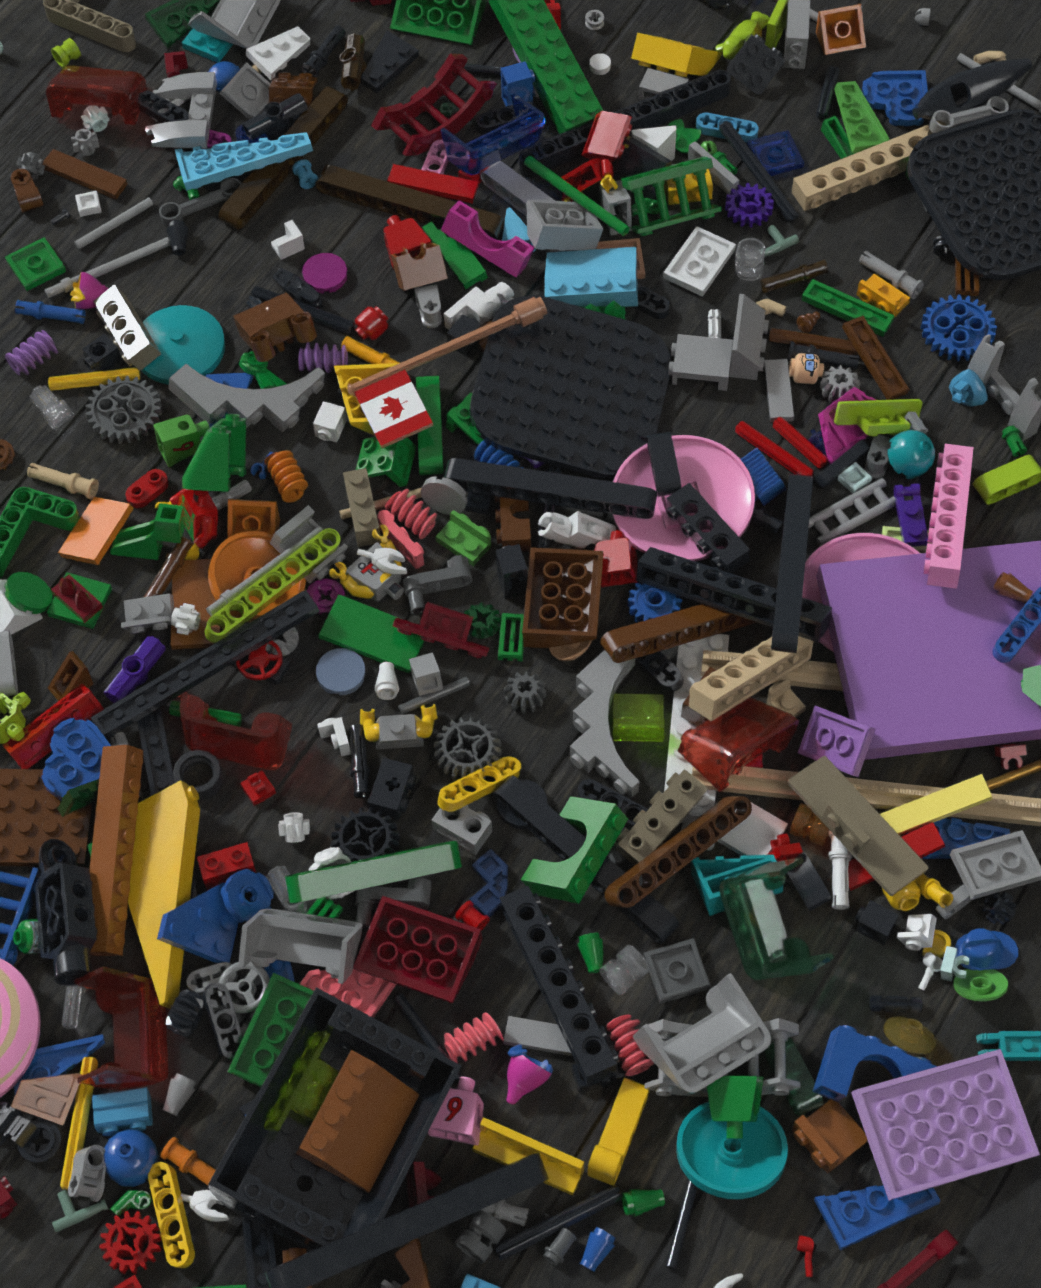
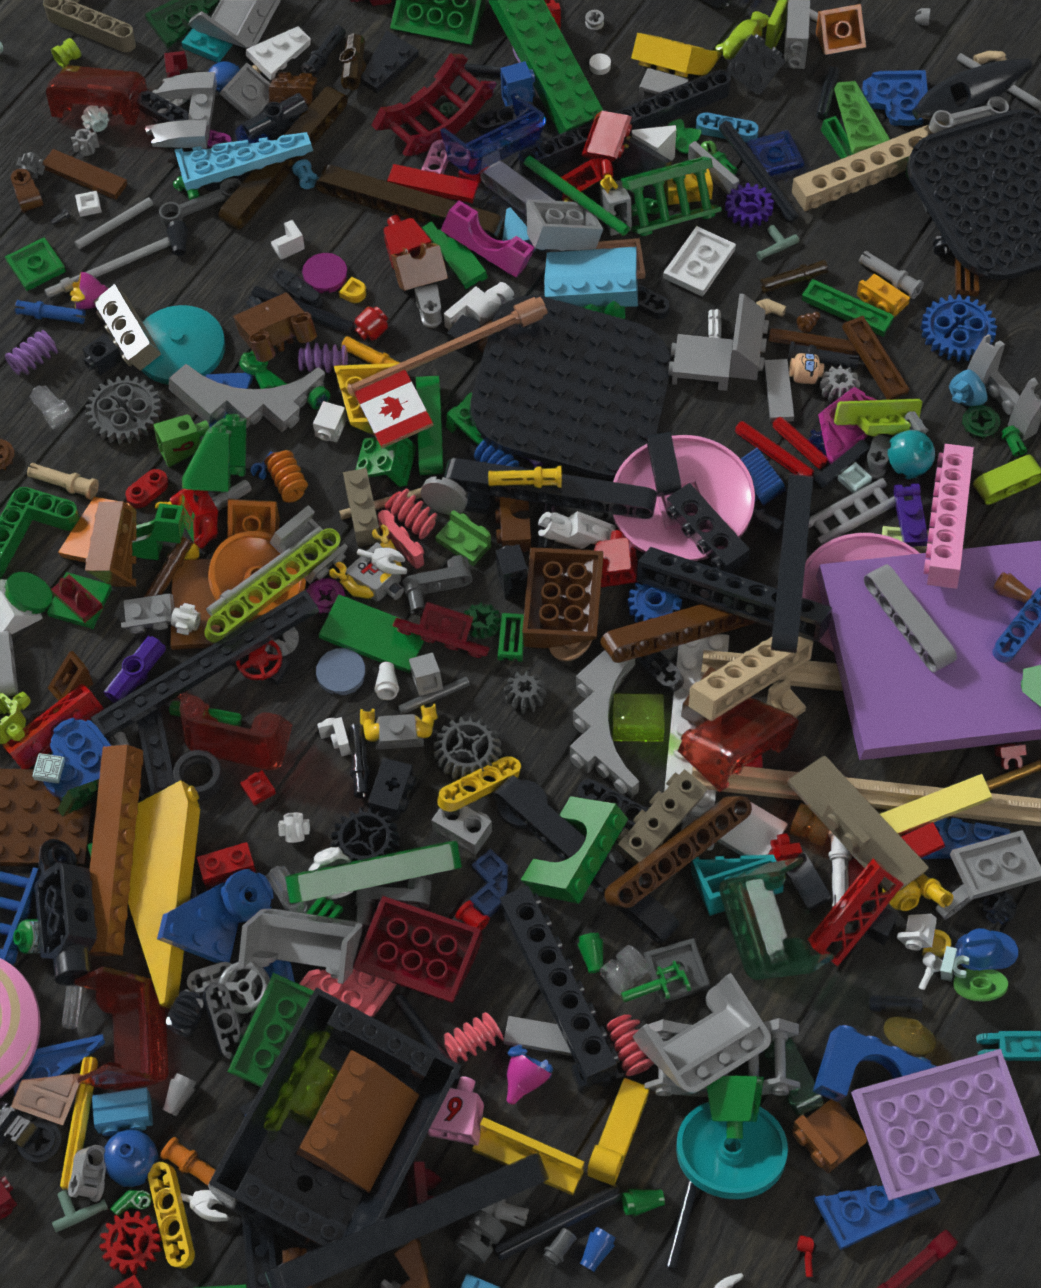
(48, 768): none -> light aqua tile
(91, 378): yellow axle -> none
(111, 544): none -> dark orange wedge
(317, 397): none -> green tile
(353, 291): none -> yellow tile
(537, 477): none -> yellow pin
(657, 984): none -> green piece
(749, 259): clear wheel -> none
(837, 738): medium lavender tile -> none
(850, 904): none -> red fence
(910, 618): none -> light grey beam
(987, 416): none -> dark green gear

